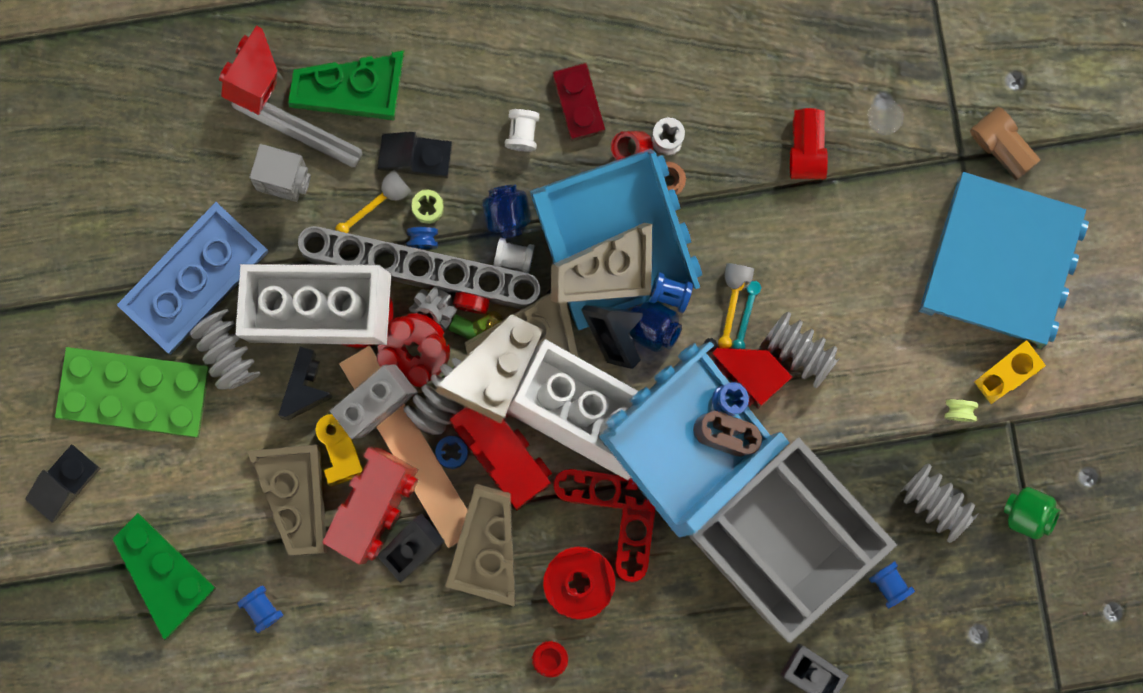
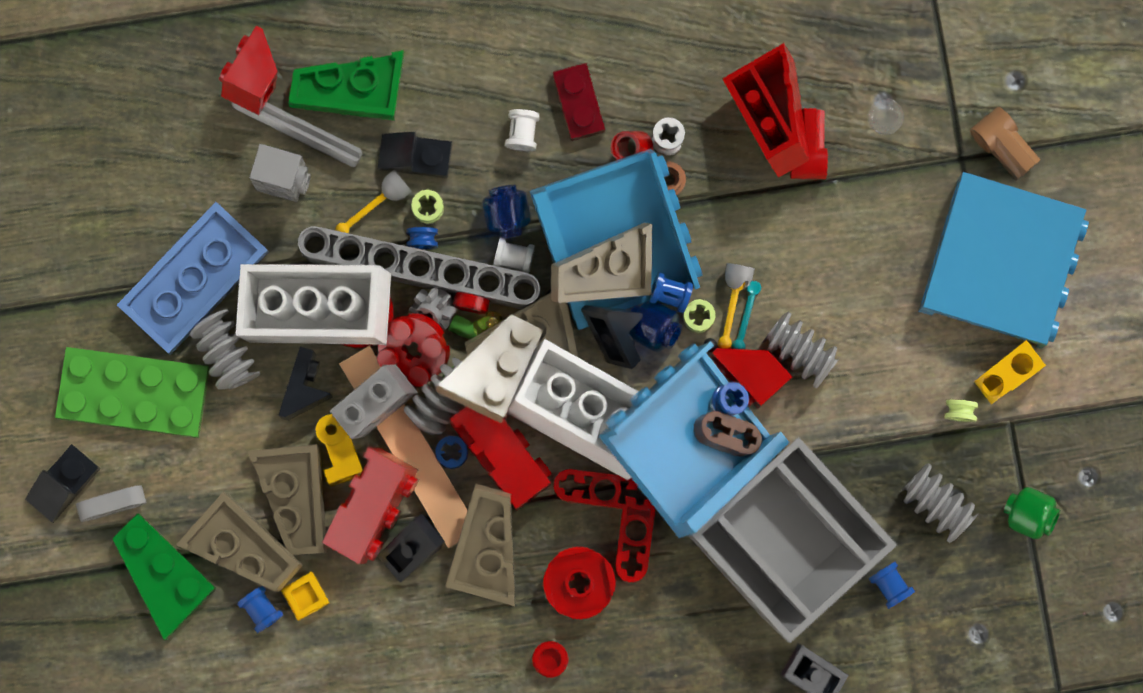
(111, 503): none -> light grey beam
(239, 543): none -> dark tan wing
(305, 596): none -> yellow tile
(707, 323): none -> yellowish green bush
(772, 107): none -> red wedge

